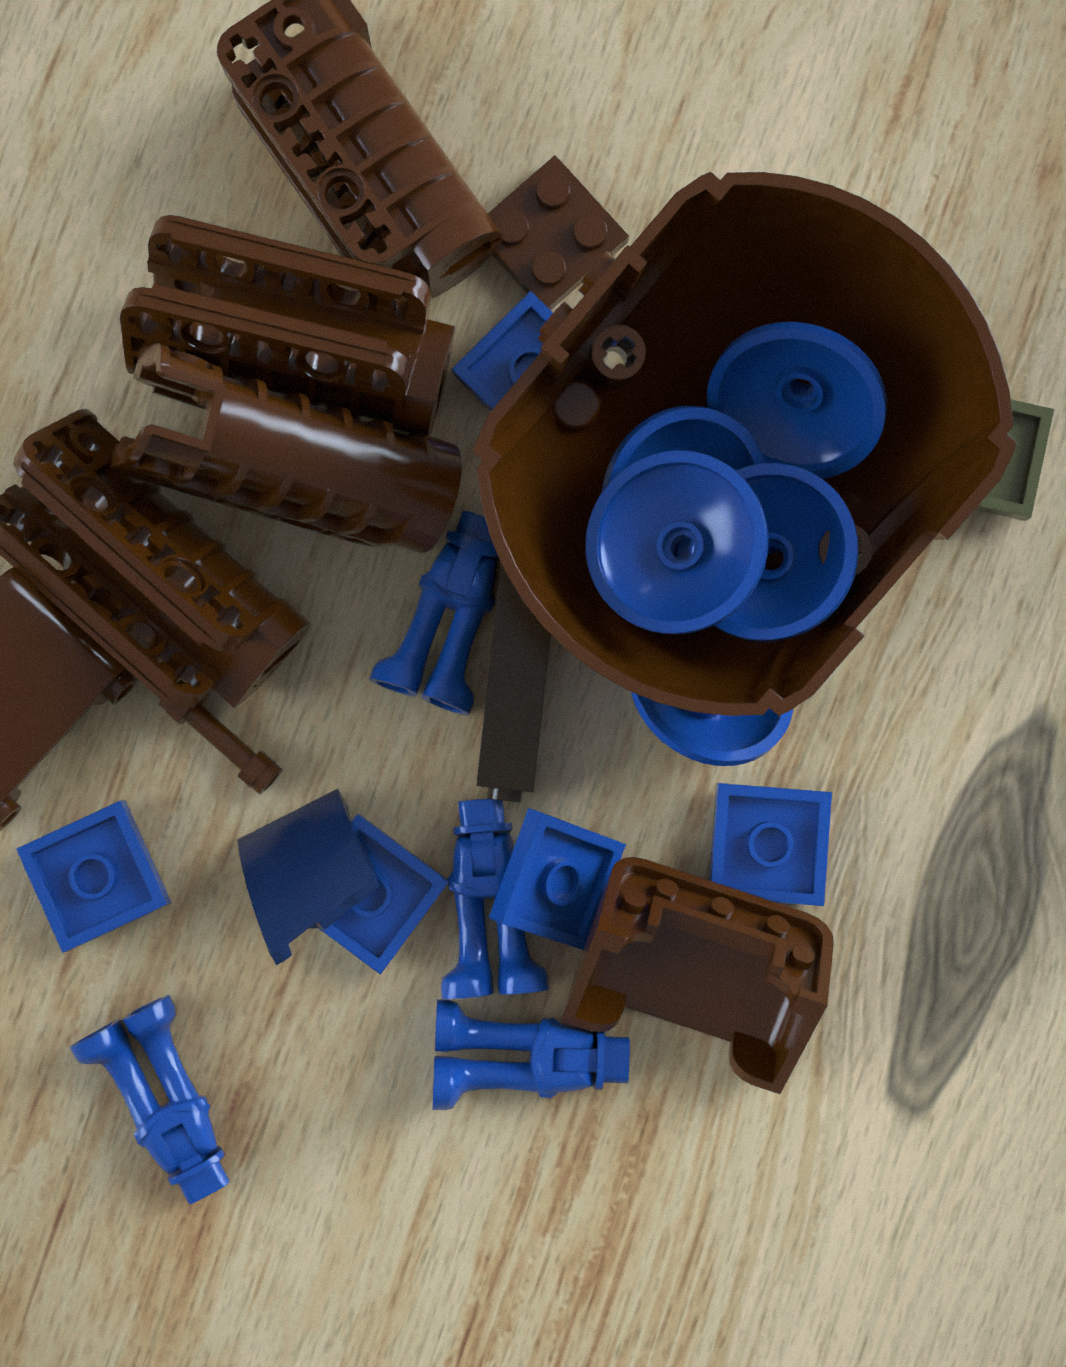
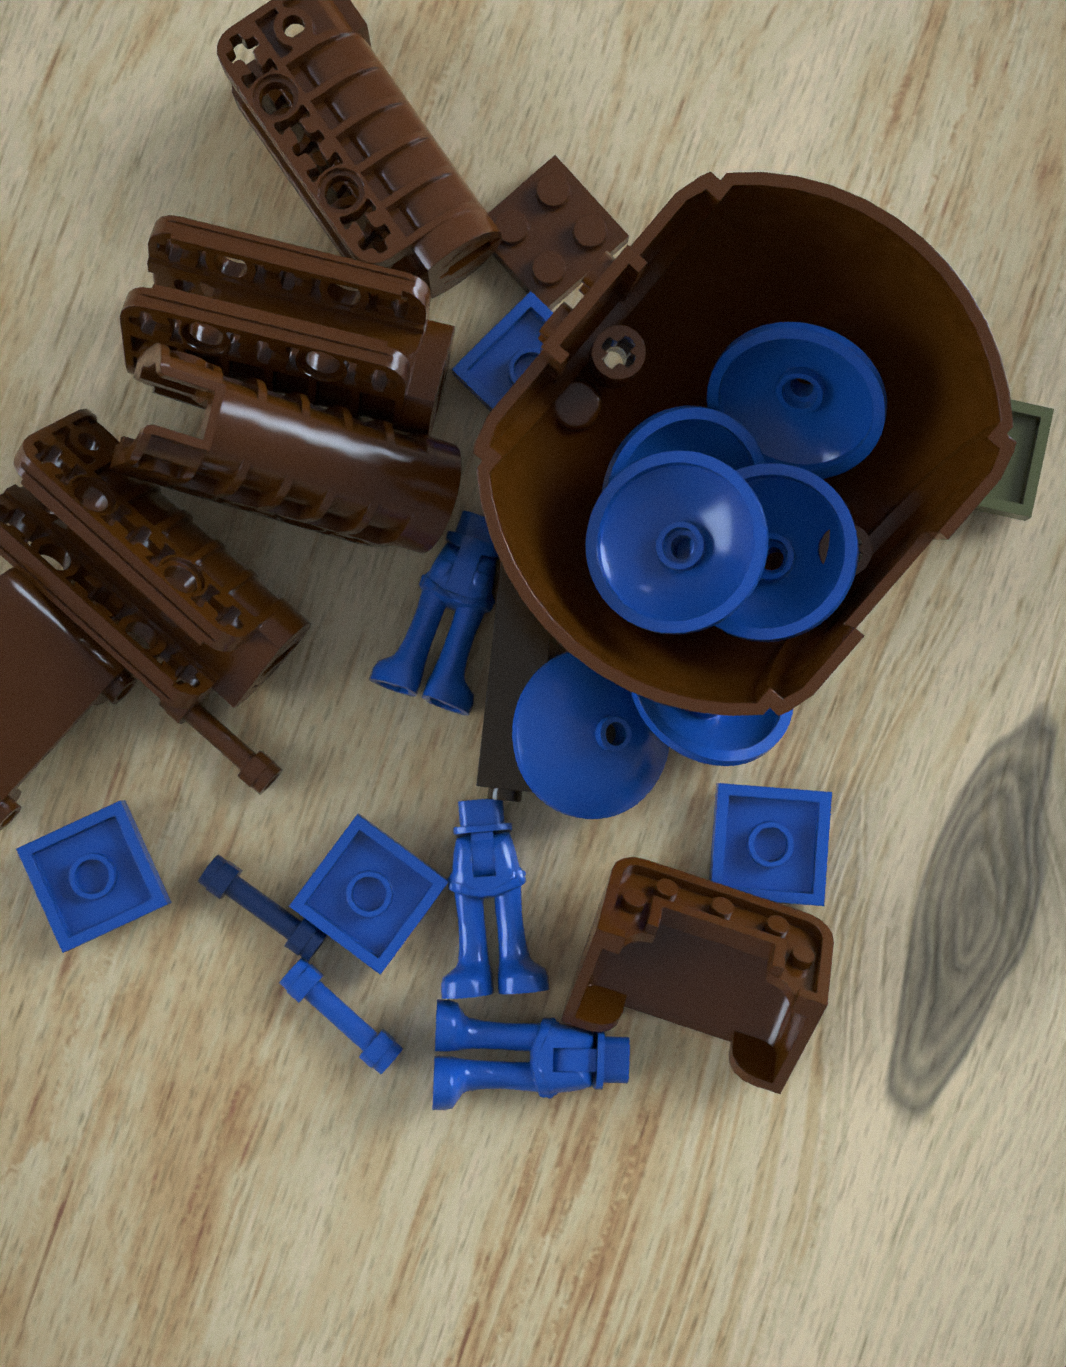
(178, 1132): blue piece -> none
(223, 879): none -> dark blue bar
(305, 871): dark blue slope -> none
(377, 1048): none -> blue bar
(555, 879): blue plate -> none
(565, 747): none -> blue dish

